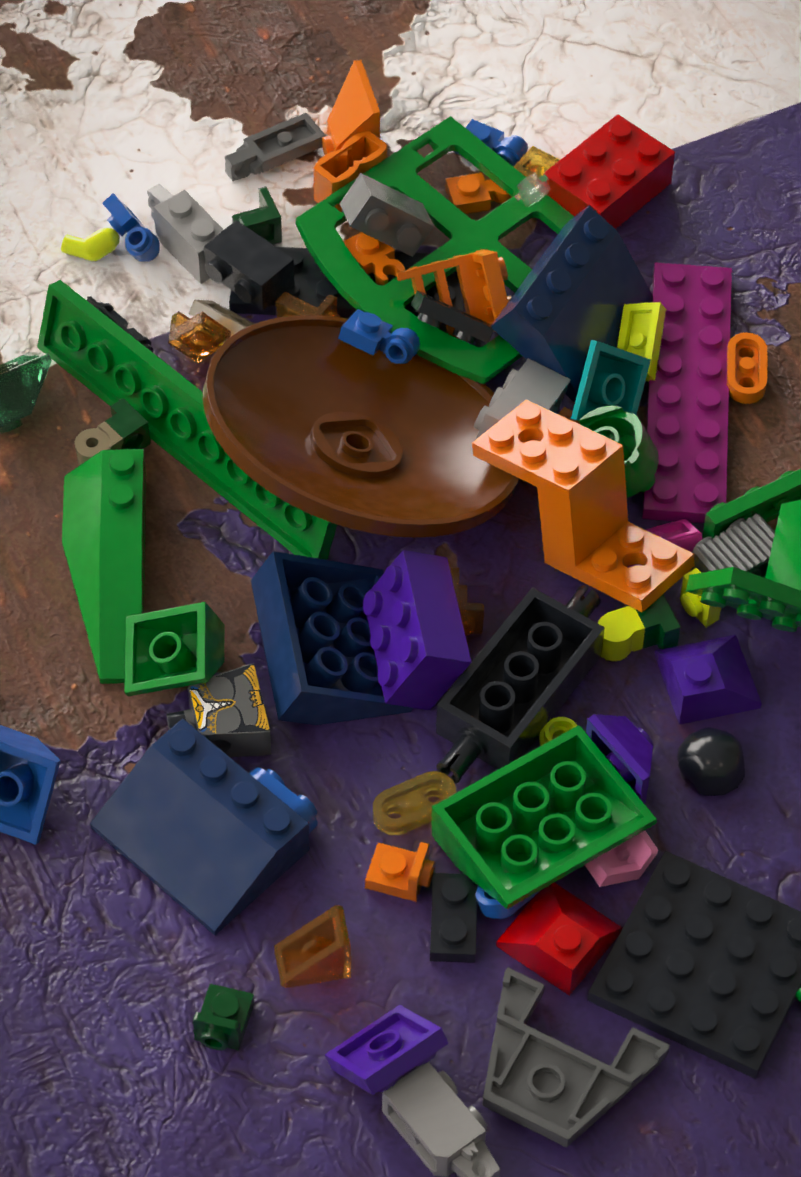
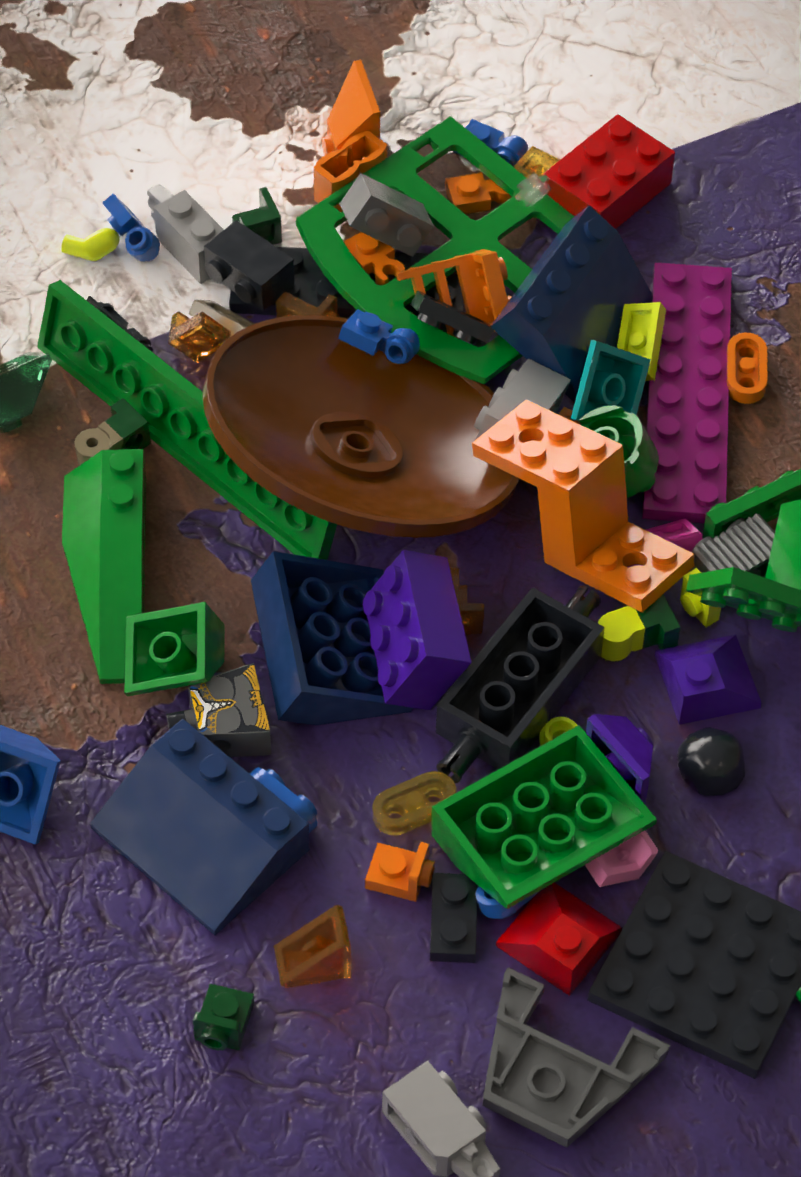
(274, 147): dark grey hinge -> none
(387, 1050): dark purple plate -> none

